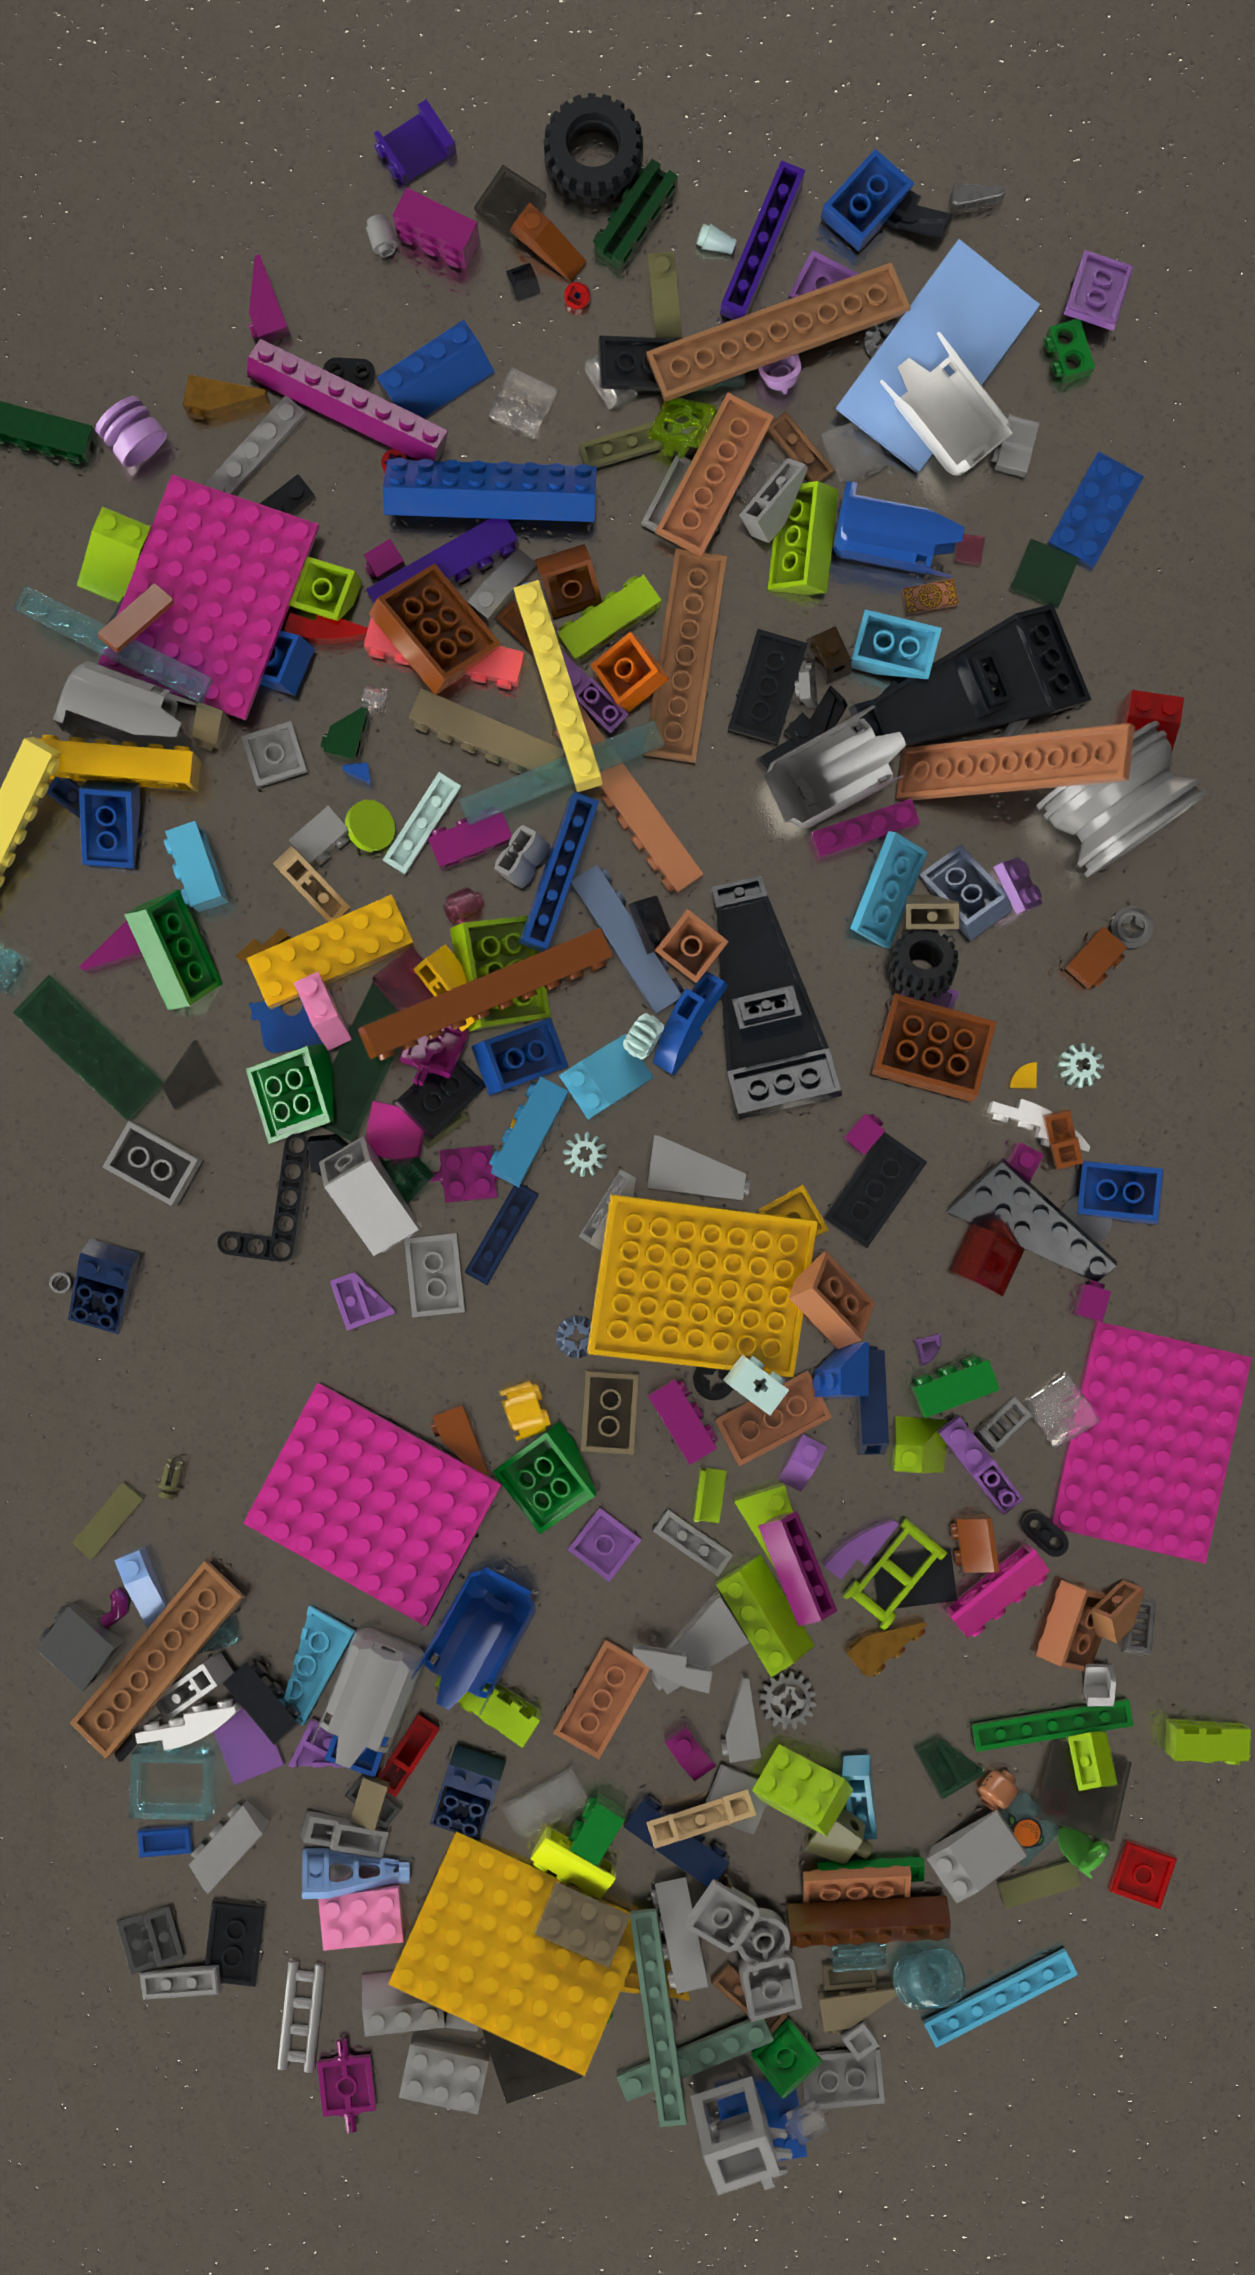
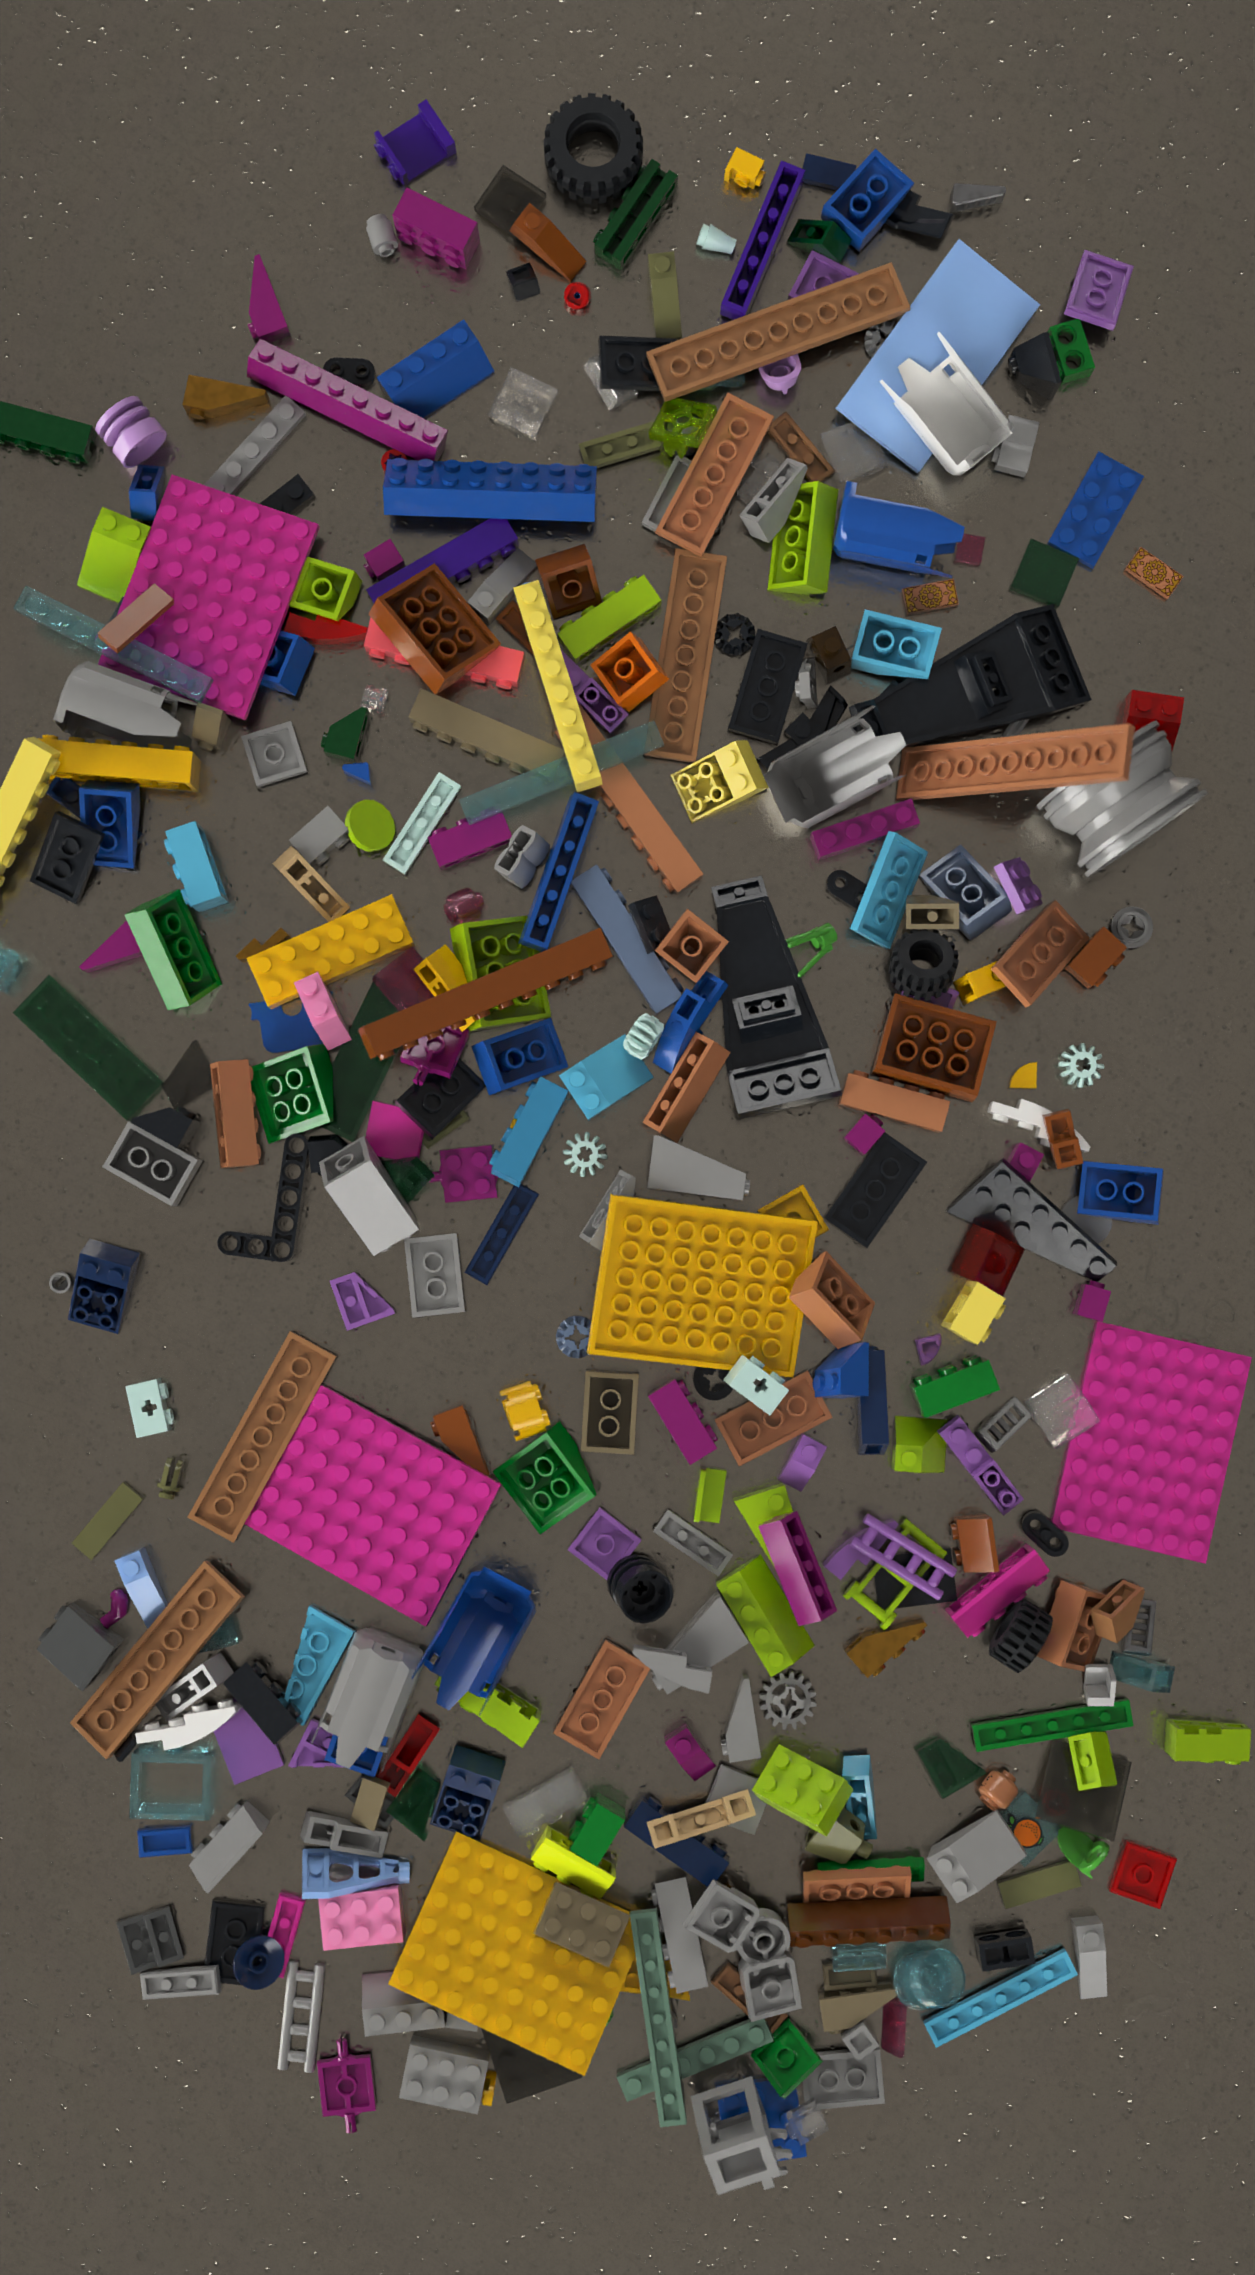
(67, 857): none -> black tile
(144, 1420): none -> light aqua brick
(146, 492): none -> blue slope
(170, 1125): none -> black slope
(235, 1113): none -> nougat brick
(262, 1436): none -> medium nougat plate
(266, 1969): none -> dark blue dish
(285, 1923): none -> dark pink tile
(415, 1803): none -> clear green wing
(489, 2086): none -> yellow tile
(640, 1588): none -> black wheel
(686, 1087): none -> nougat brick
(719, 780): none -> light yellow slope
(734, 646): none -> black gear
(745, 169): none -> yellow brick
(820, 236): none -> dark green slope
(820, 937): none -> bright green plant
(826, 171): none -> dark blue tile
(849, 892): none -> black plate
(894, 1102): none -> nougat brick
(894, 2027): none -> clear pink slope
(897, 1540): none -> medium lavender bar
(974, 1312): none -> light yellow brick
(978, 984): none -> yellow torso
(1004, 1950): none -> black brick
(1020, 1635): none -> black tyre
(1036, 366): none -> black slope
(1040, 953): none -> nougat plate
(1090, 1956): none -> light grey slope
(1143, 1672): none -> clear light blue slope
(1153, 573): none -> tile

